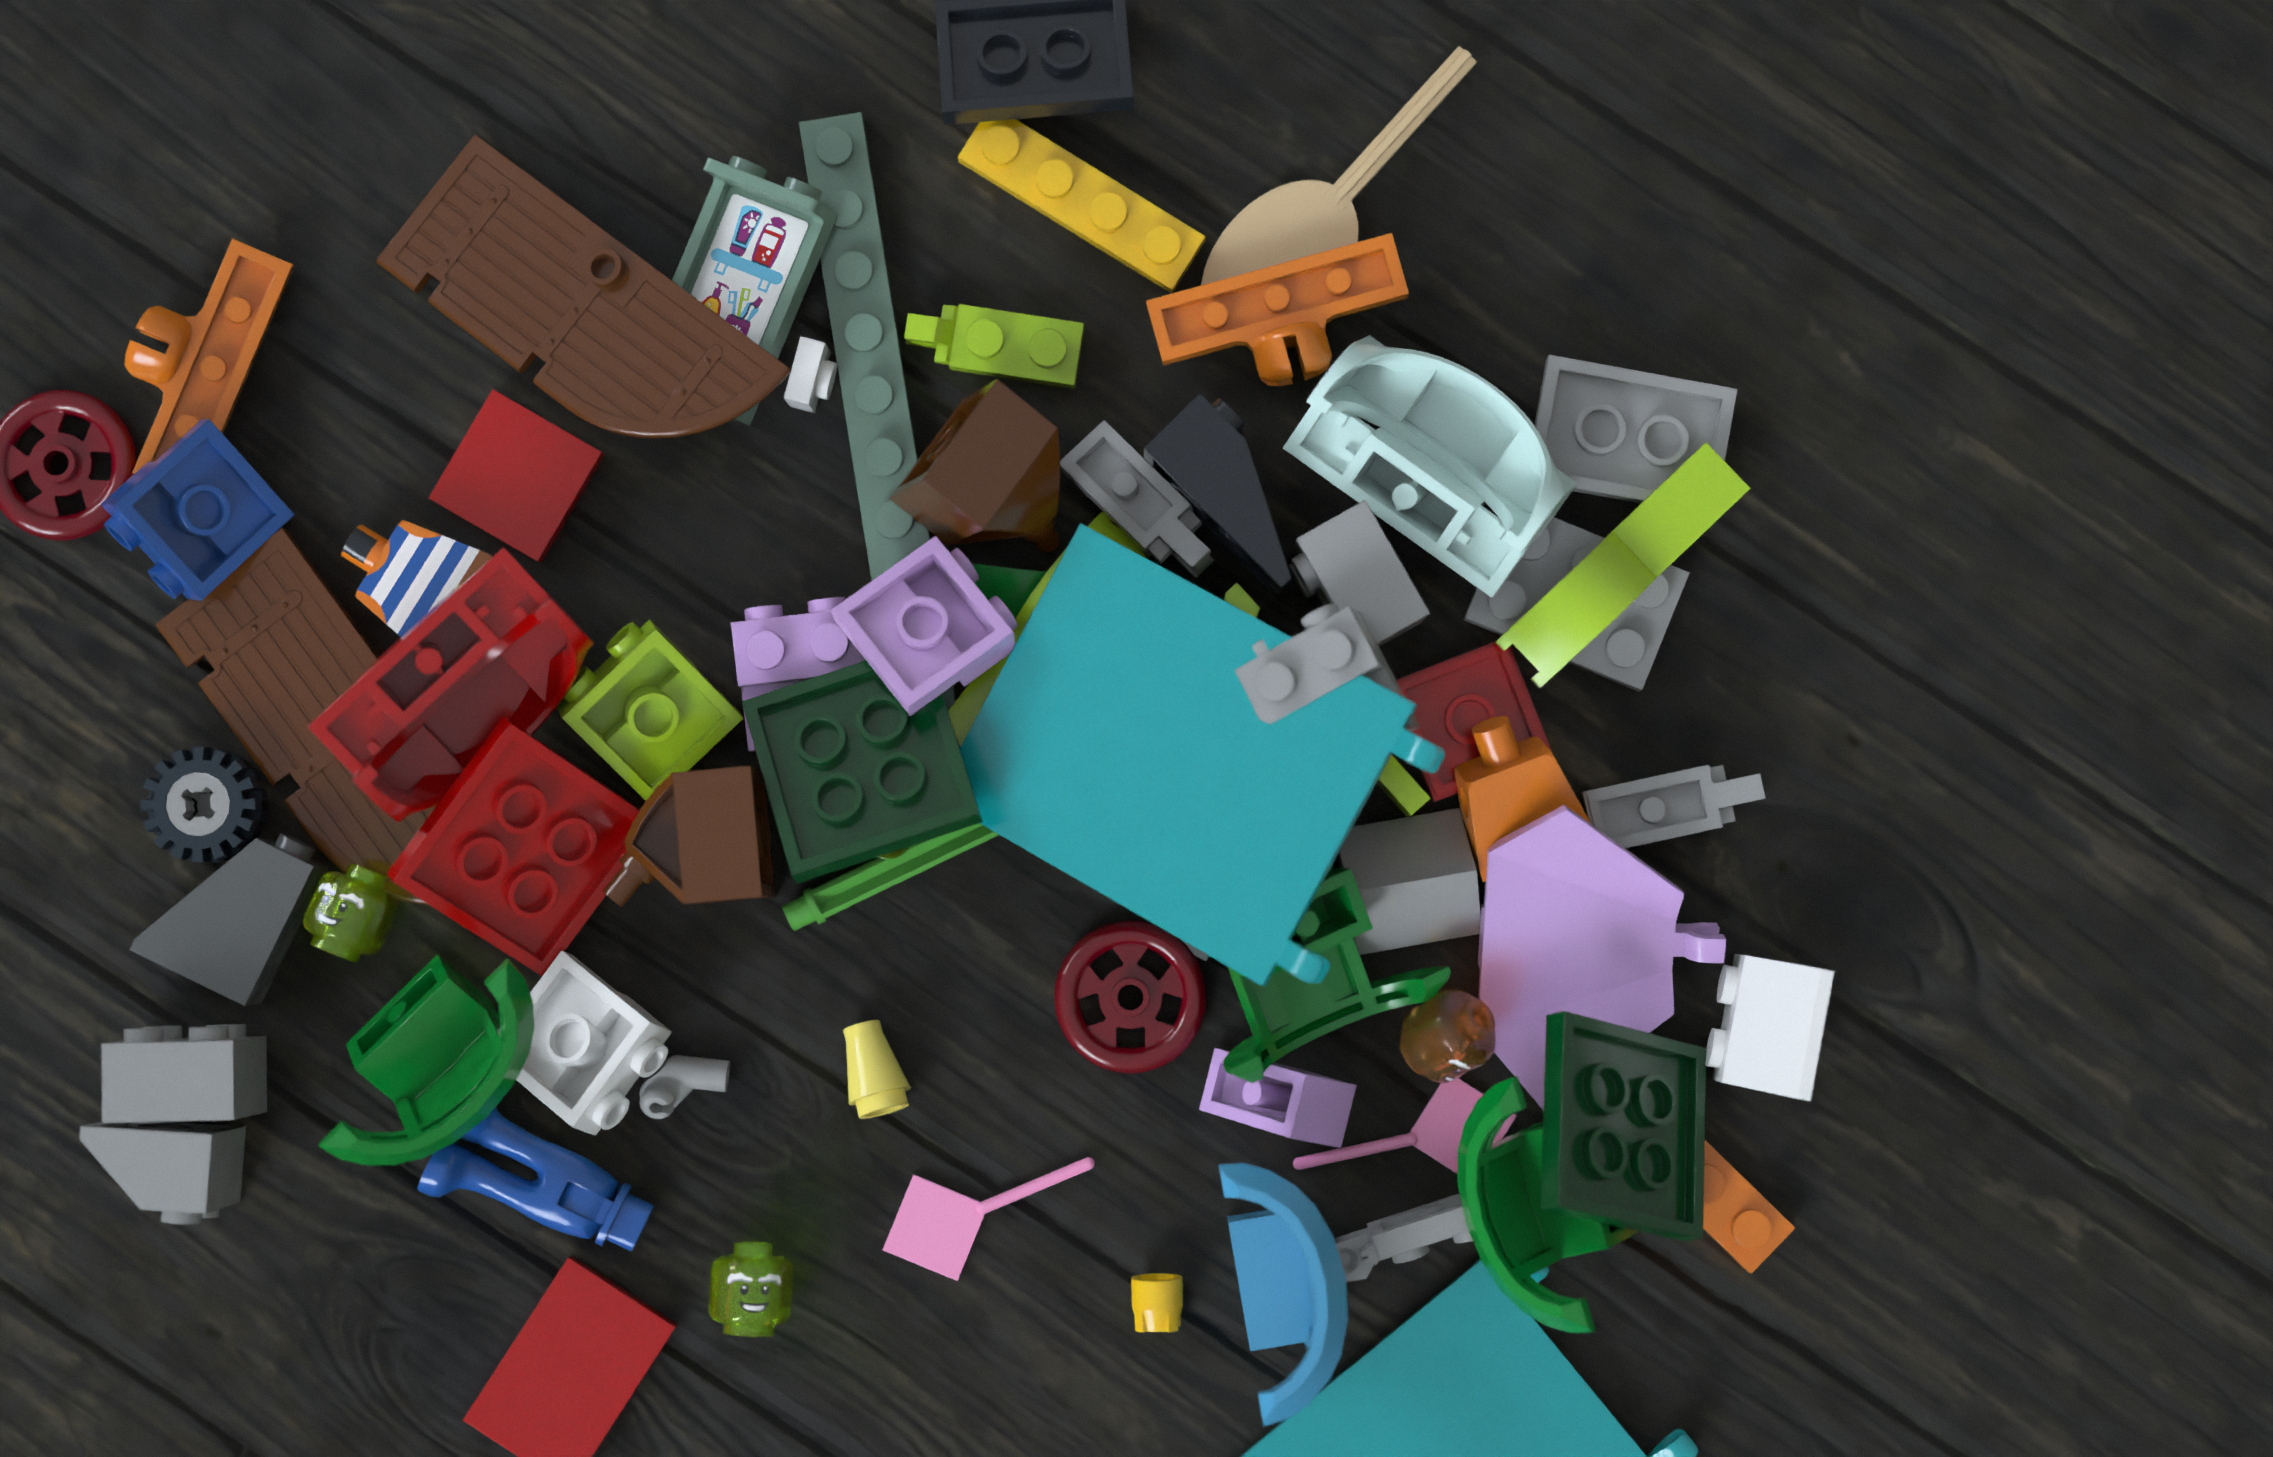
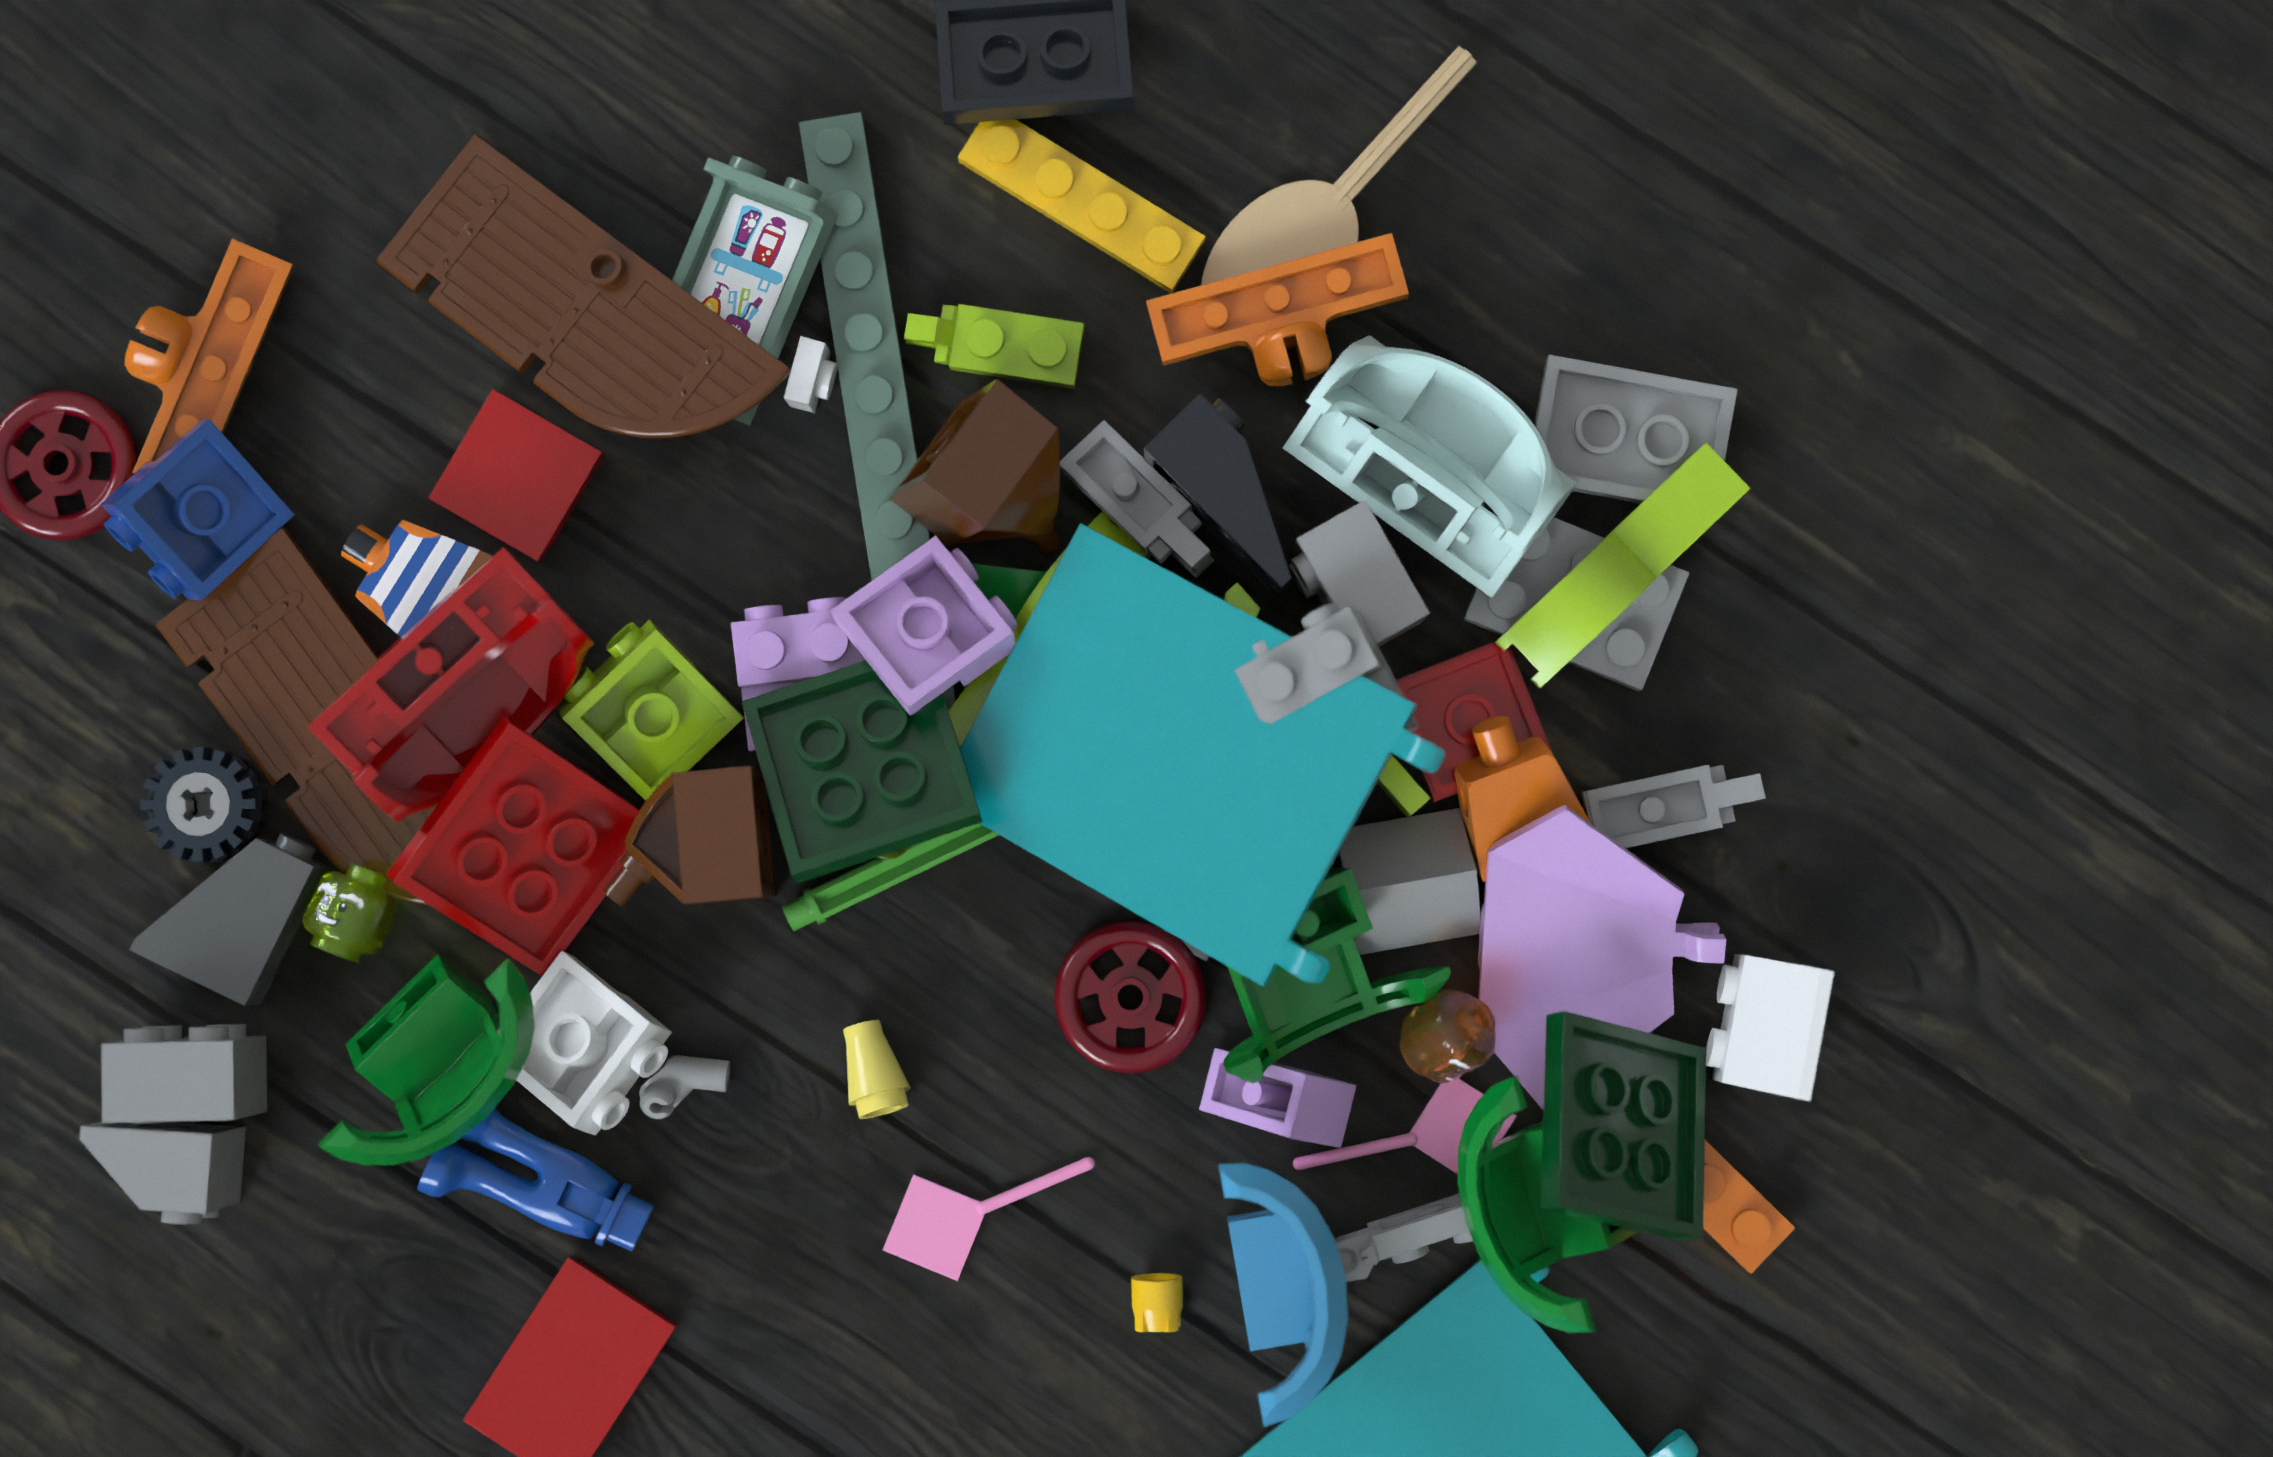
(751, 1290): clear neon green head -> none

